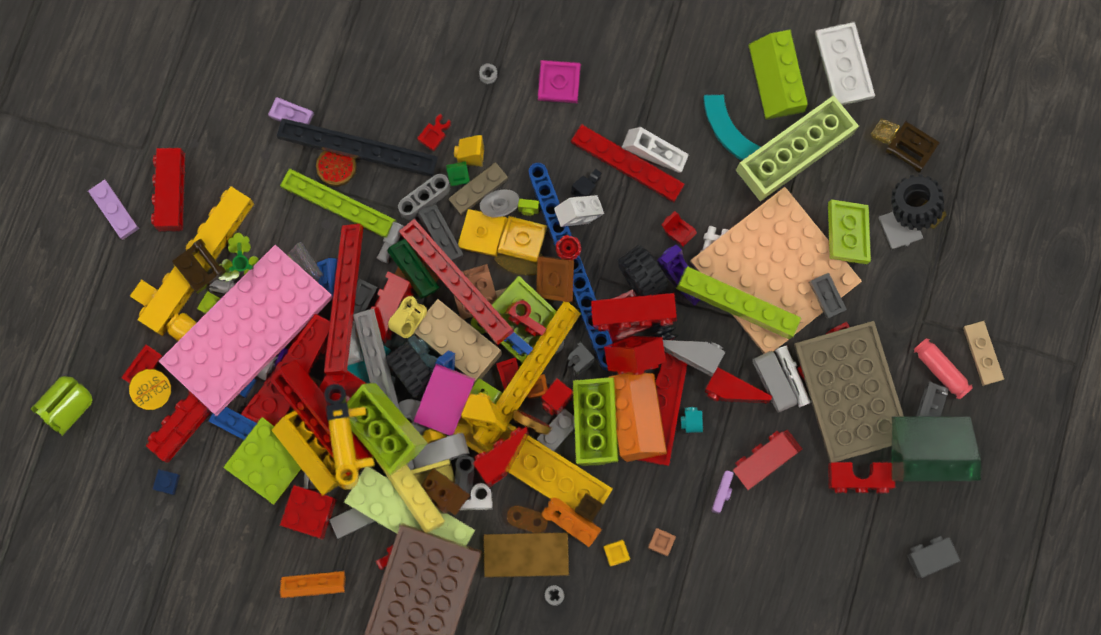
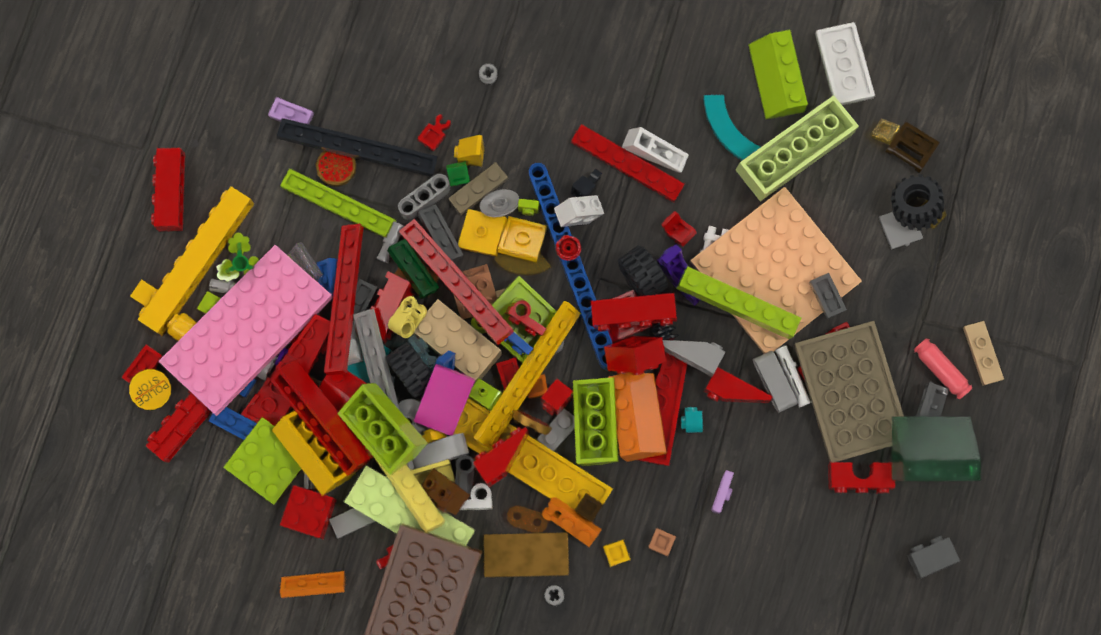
(63, 404): lime cylinder -> none
(113, 209): lavender plate -> none
(166, 482): dark blue plate -> none
(193, 270): dark brown plate -> none
(341, 436): yellow piece -> none
(482, 412): yellow slope -> none
(555, 278): dark orange plate -> none
(559, 81): dark pink plate -> none
(582, 359): dark grey hinge -> none
(766, 458): red wedge -> none
(849, 232): lime plate -> none

